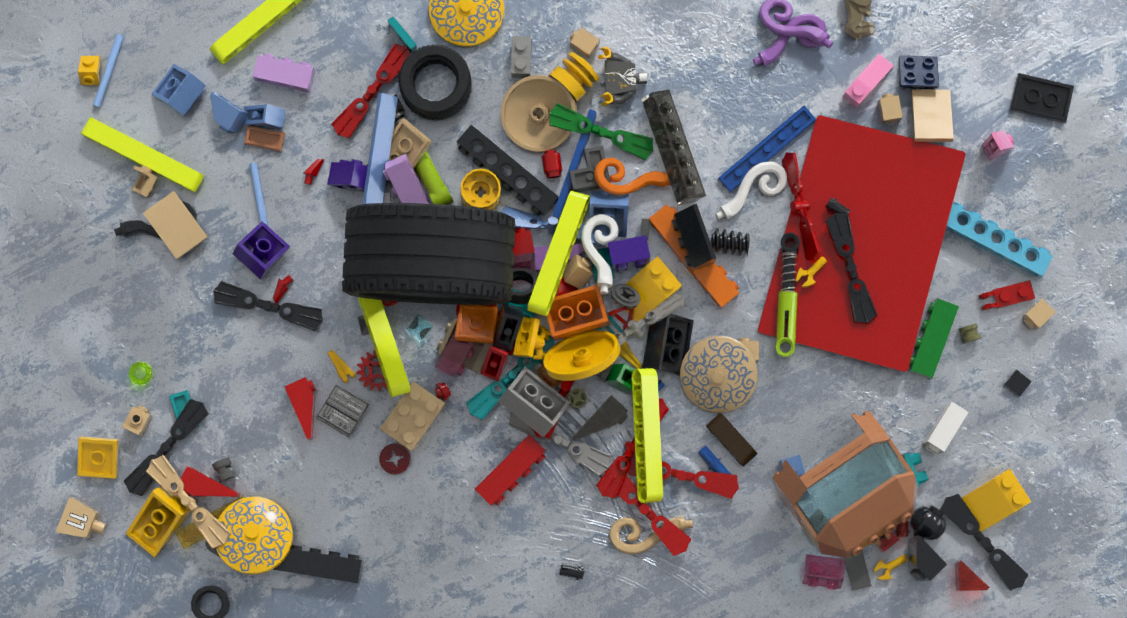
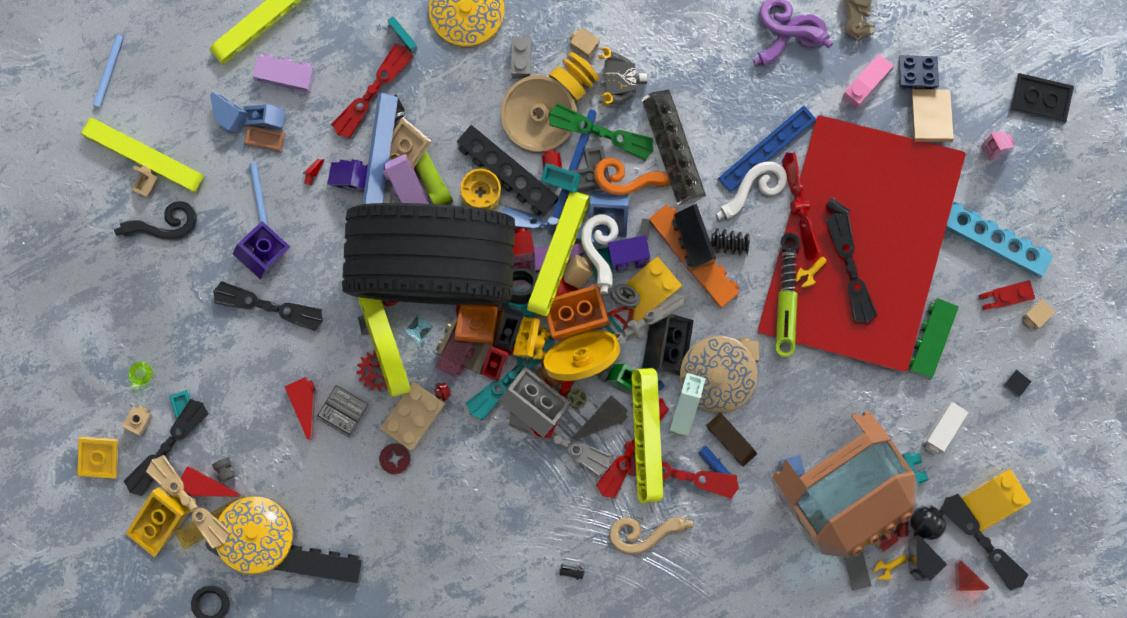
(80, 520): tan torso -> none
(89, 70): yellow bracket -> none
(175, 225): tan tile -> none
(179, 89): medium blue slope -> none
(281, 288): red bar -> none
(341, 367): yellow piece -> none
(435, 55): black tyre -> none
(510, 470): red brick -> none
(560, 178): none -> teal tile
(628, 355): yellow piece -> none
(670, 535): red piece -> none
(687, 404): none -> light aqua window
(823, 572): clear pink bracket -> none
(890, 109): tan brick -> none
(970, 333): olive wheel -> none

